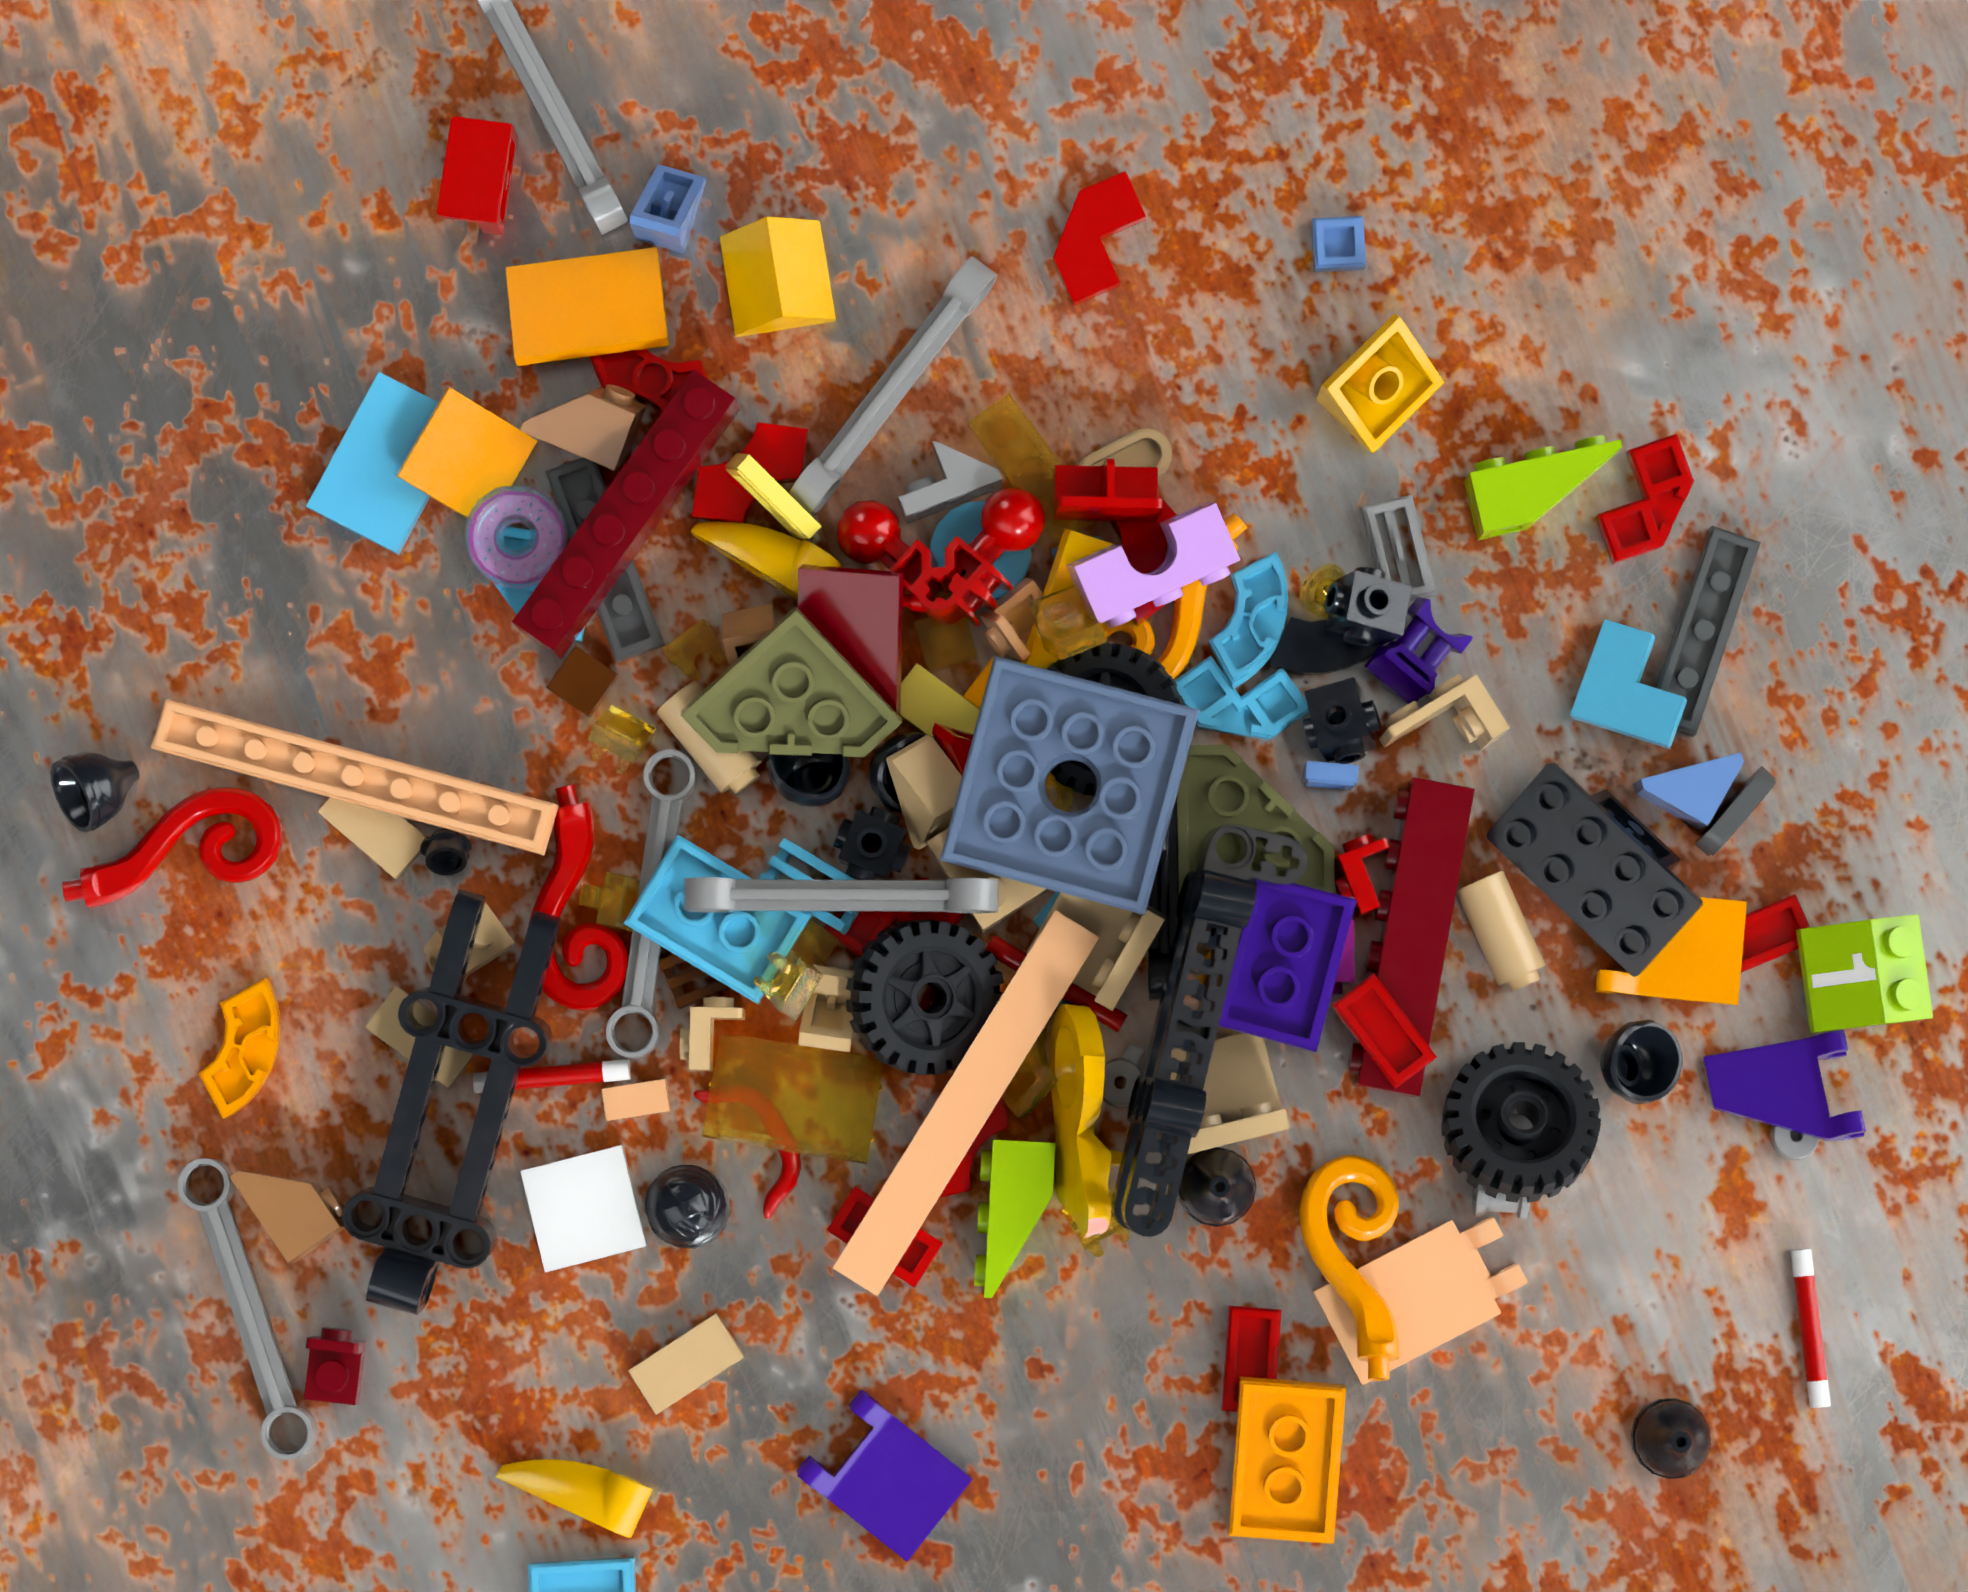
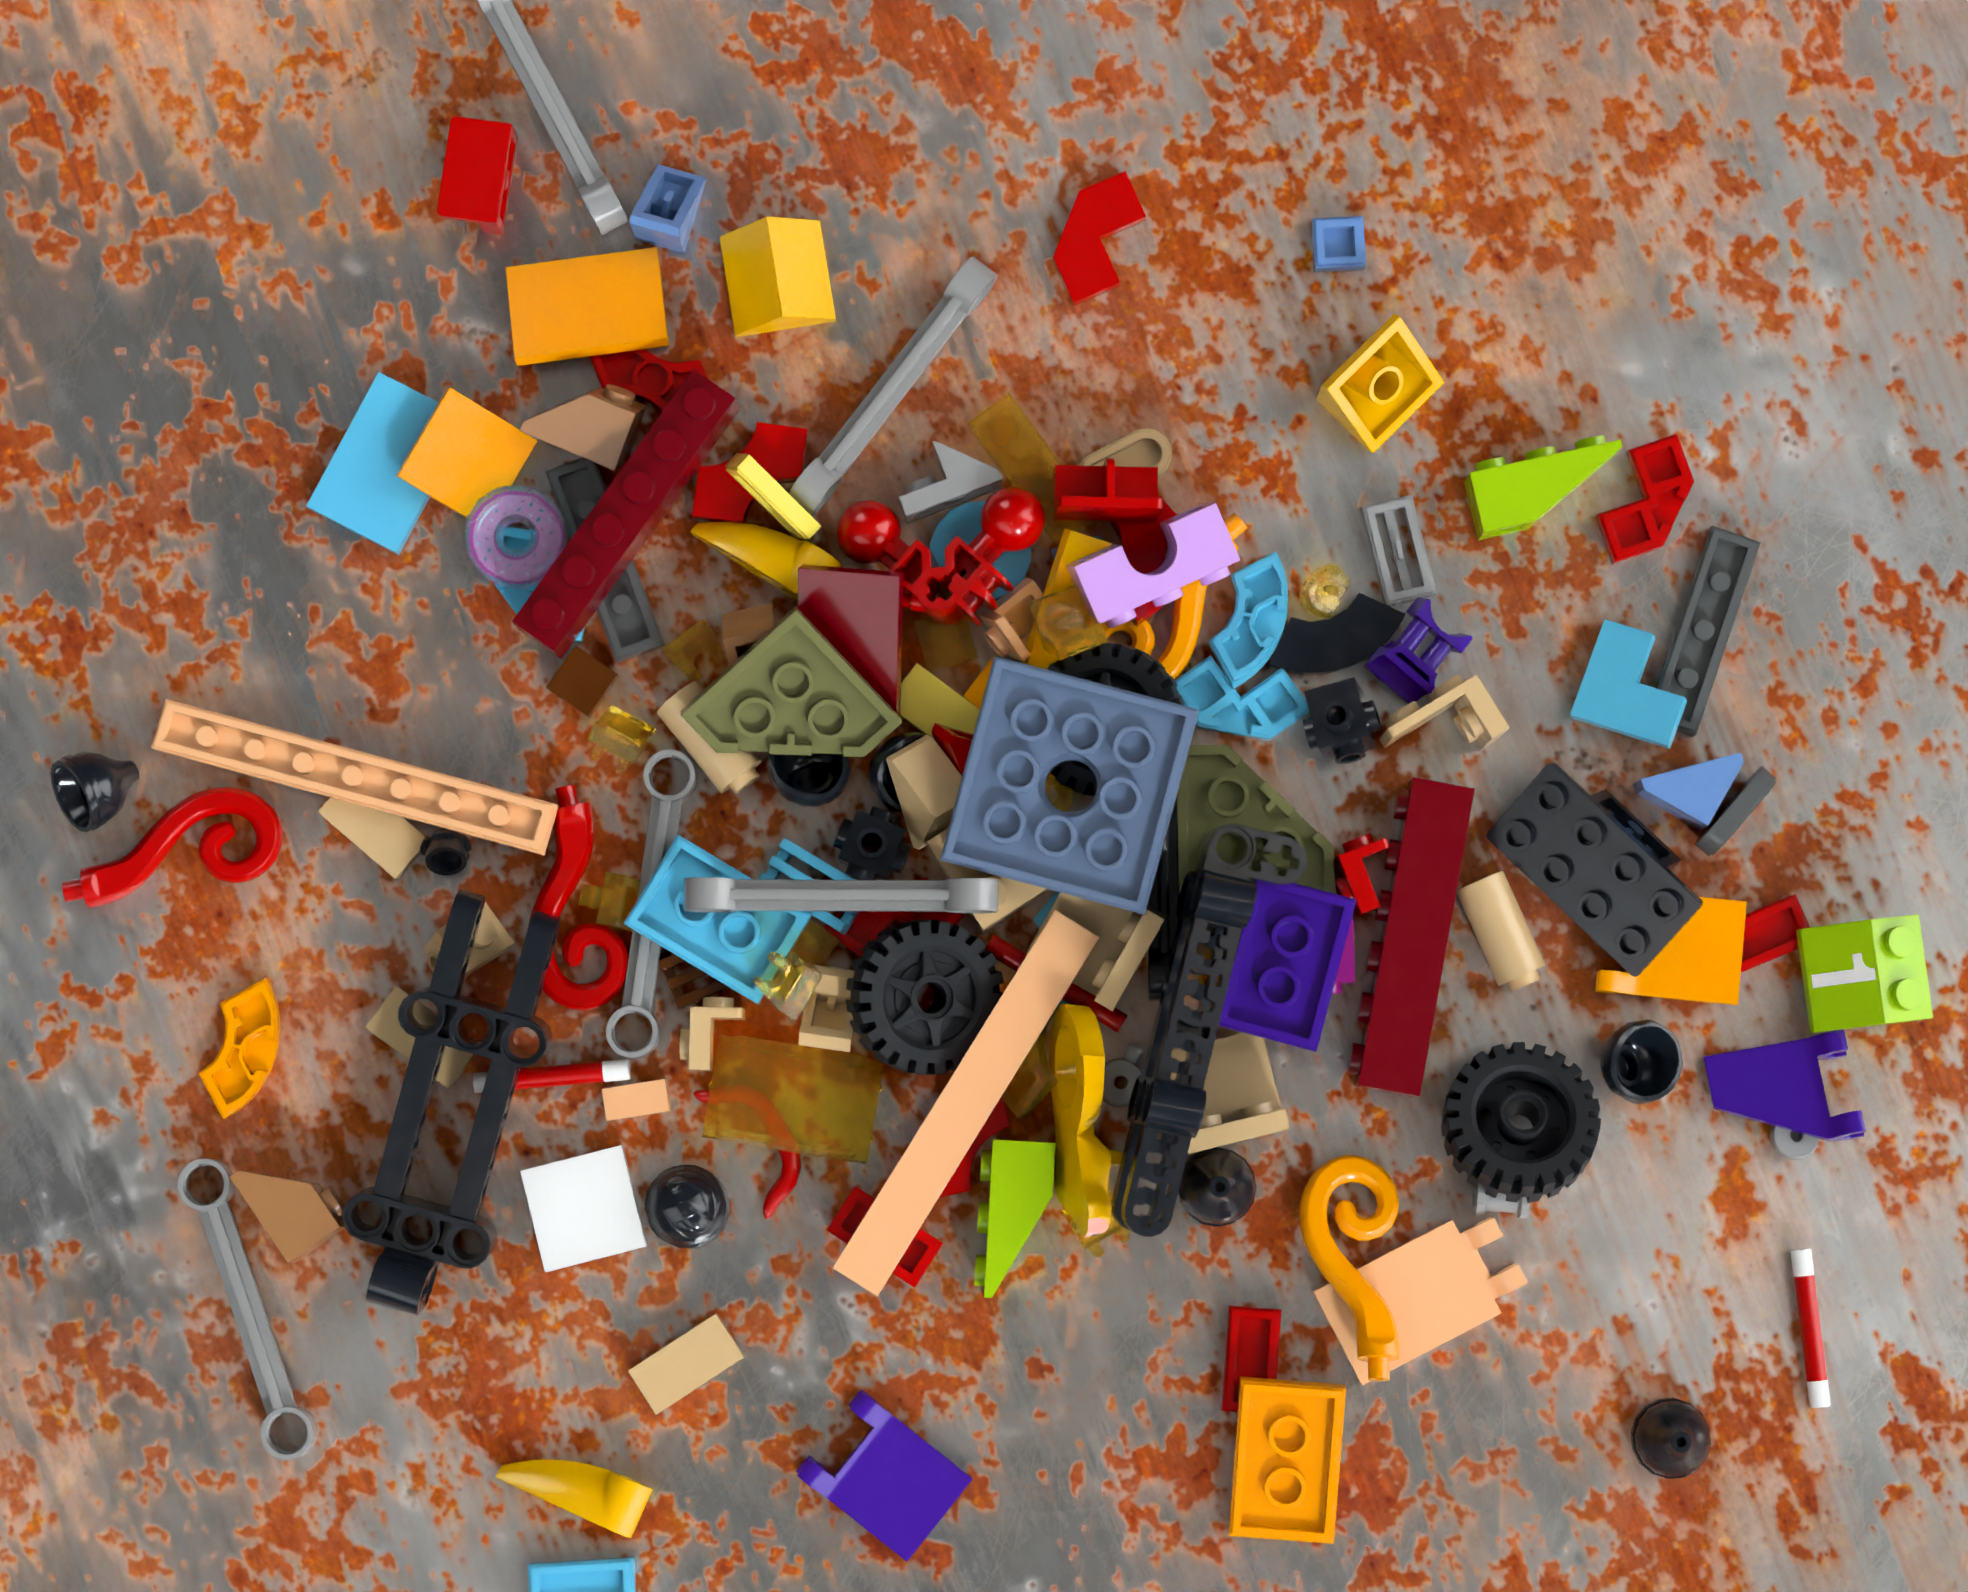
(334, 1367): dark red bracket -> none
(1330, 775): medium blue tile -> none
(1367, 607): black brick -> none
(1383, 1031): red tile -> none

